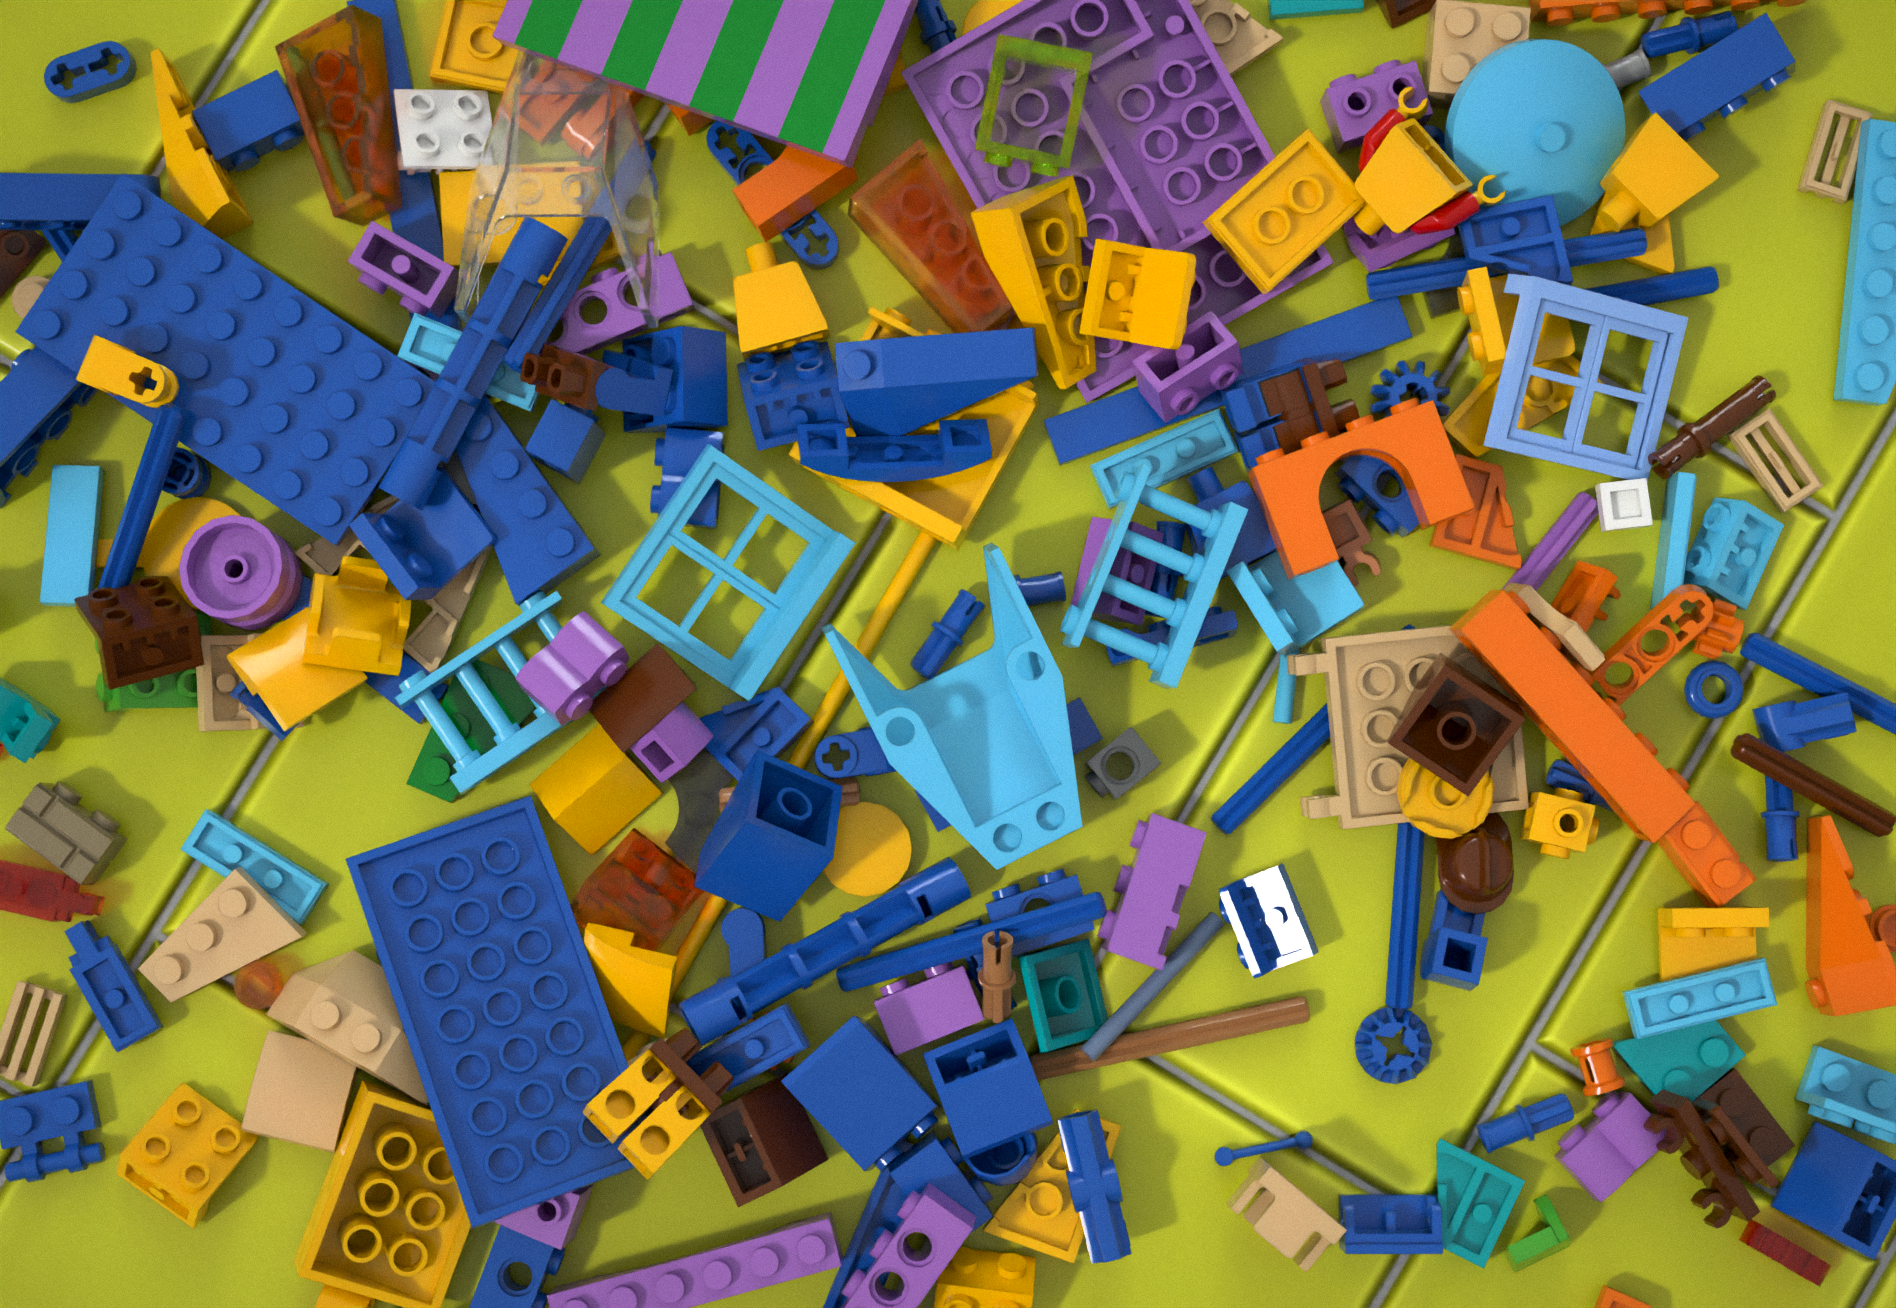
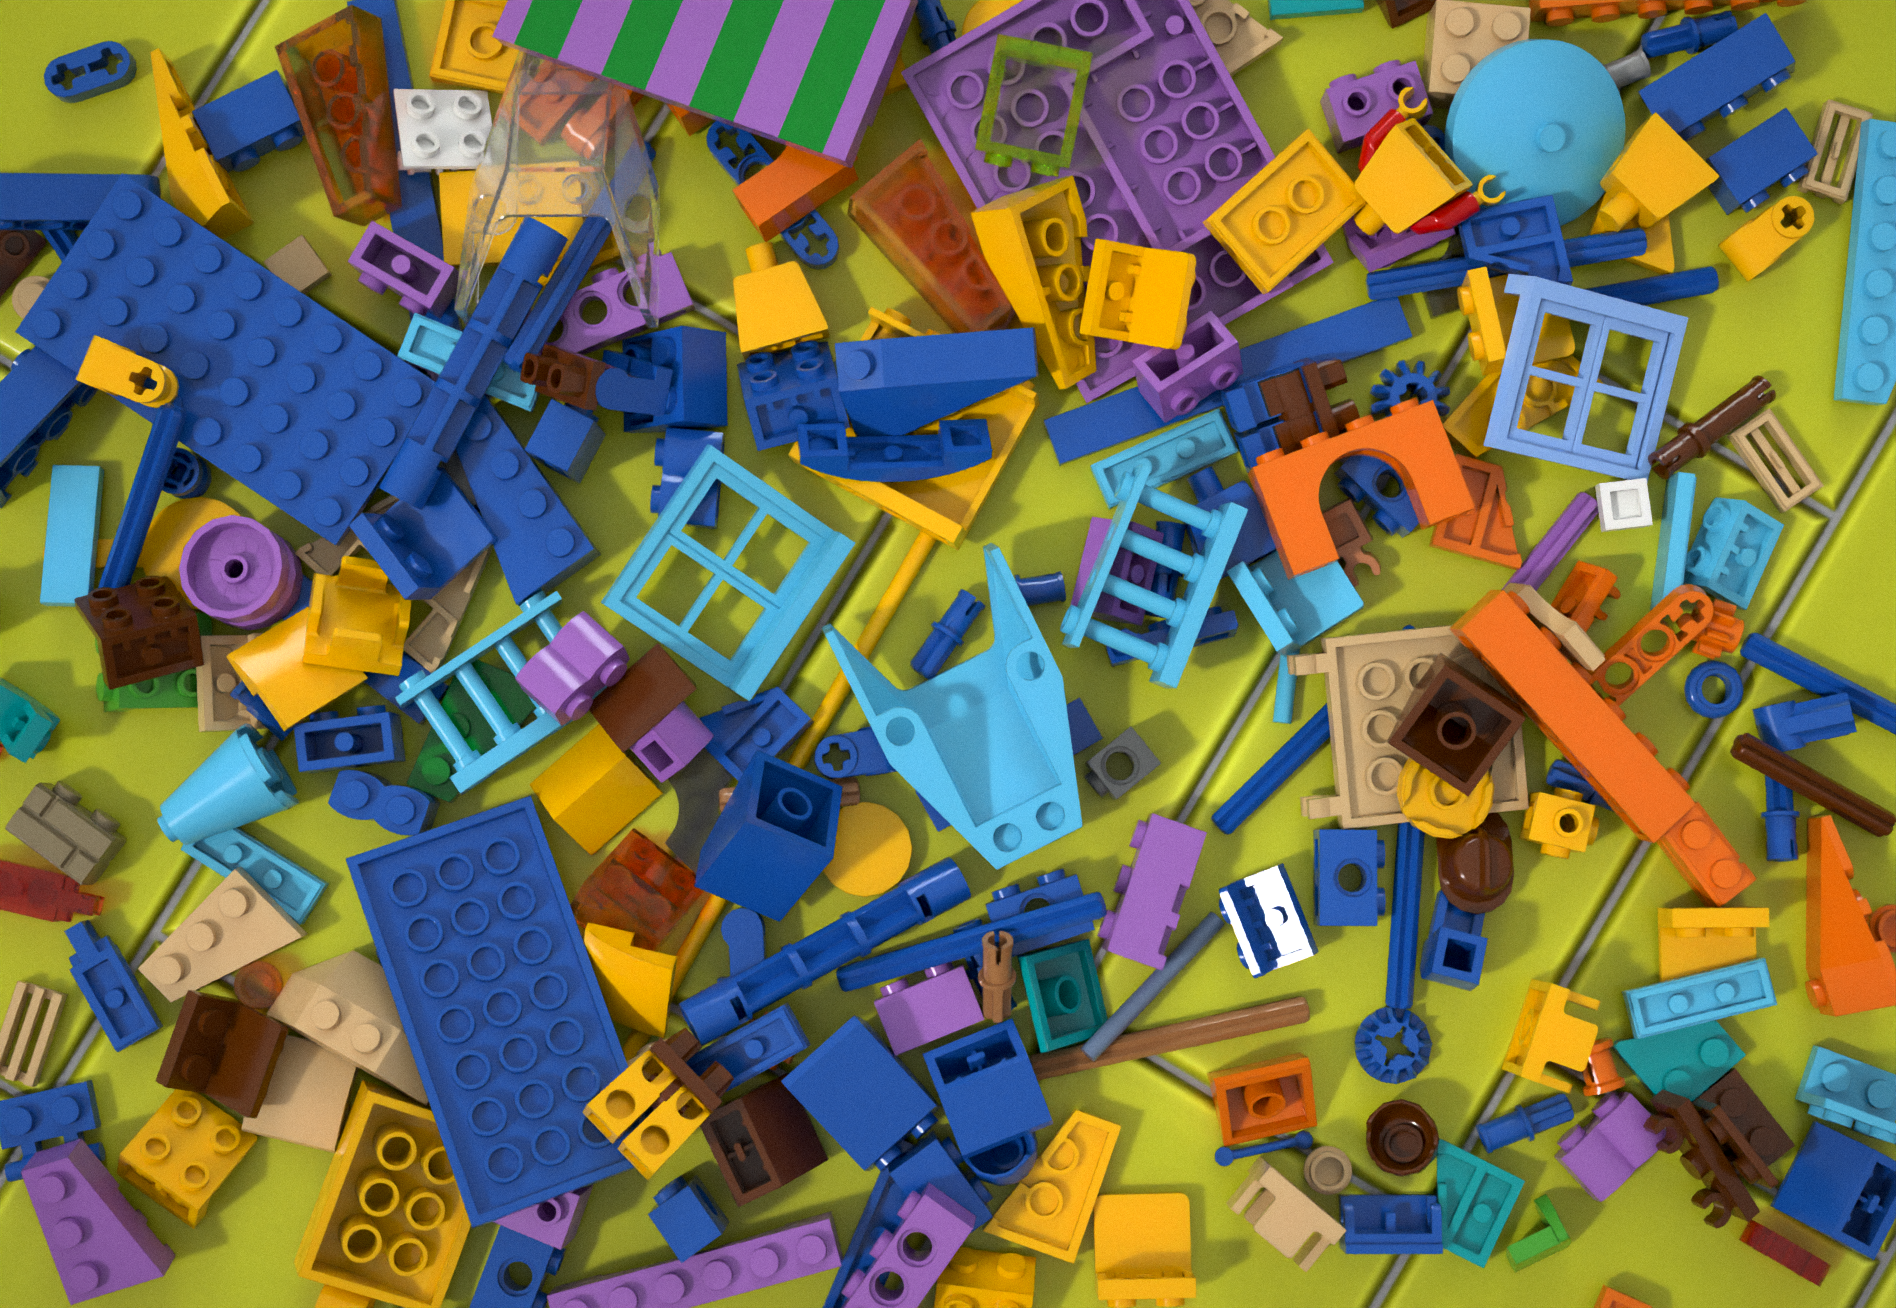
(90, 1224): none -> medium lavender wedge
(223, 1052): none -> reddish brown bracket
(228, 790): none -> medium azure cone
(298, 265): none -> tan tile
(349, 742): none -> blue brick
(374, 798): none -> blue brick
(687, 1216): none -> blue brick
(1094, 1186): blue piece -> none
(1143, 1249): none -> yellow bracket
(1263, 1098): none -> orange slope
(1327, 1170): none -> tan plate
(1330, 901): none -> blue brick
(1401, 1138): none -> reddish brown hair
(1550, 1035): none -> yellow panel
(1758, 161): none -> blue brick
(1764, 238): none -> yellow piece

